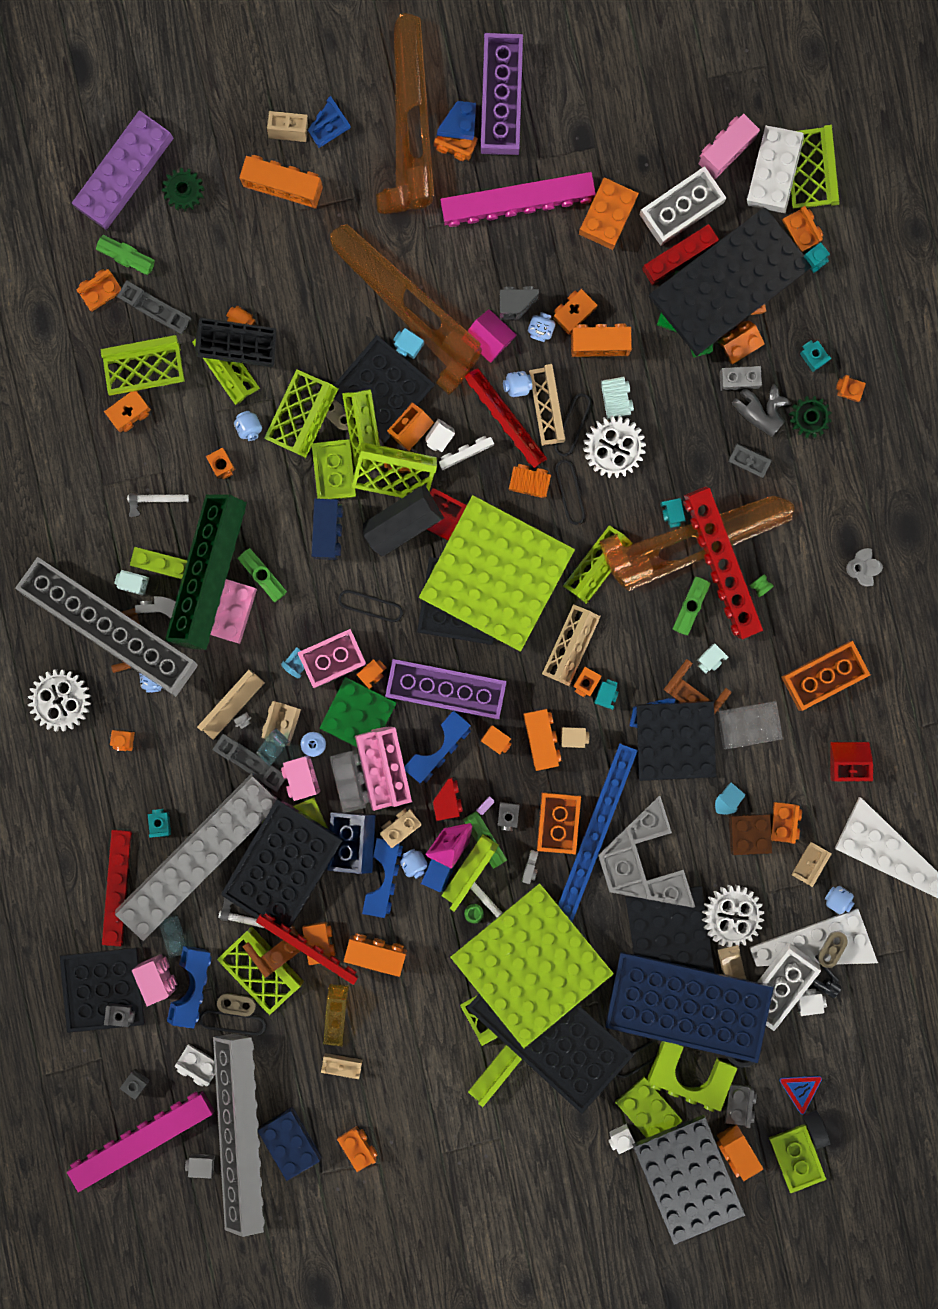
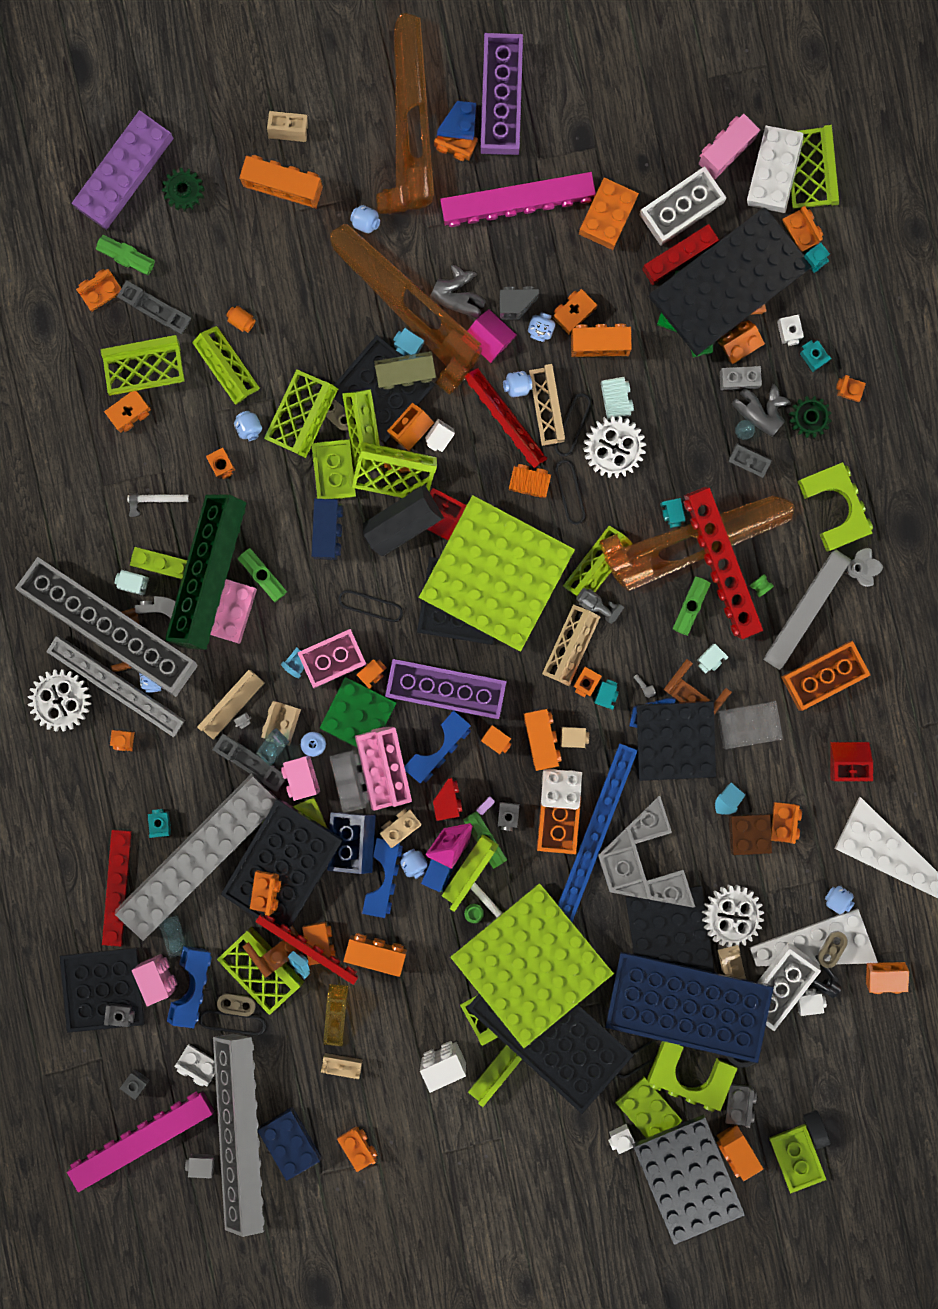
(115, 685): none -> light grey plate
(225, 915): piece -> none
(235, 342): black piece -> none
(265, 891): none -> orange bracket
(300, 964): none -> medium azure plate
(328, 124): blue wing -> none
(365, 219): none -> light blue head
(405, 370): none -> olive brick
(443, 1066): none -> white brick
(460, 302): none -> flat silver piece
(465, 452): white plate -> none
(530, 872): light grey plate -> none
(561, 788): none -> white bracket
(593, 603): none -> dark grey piece
(648, 691): none -> light grey hand
(744, 430): none -> clear light blue tile
(790, 330): none -> white brick
(801, 1090): piece -> none
(807, 609): none -> light grey beam
(811, 864): tan hinge -> none
(838, 480): none -> lime arch
(887, 977): none -> orange brick

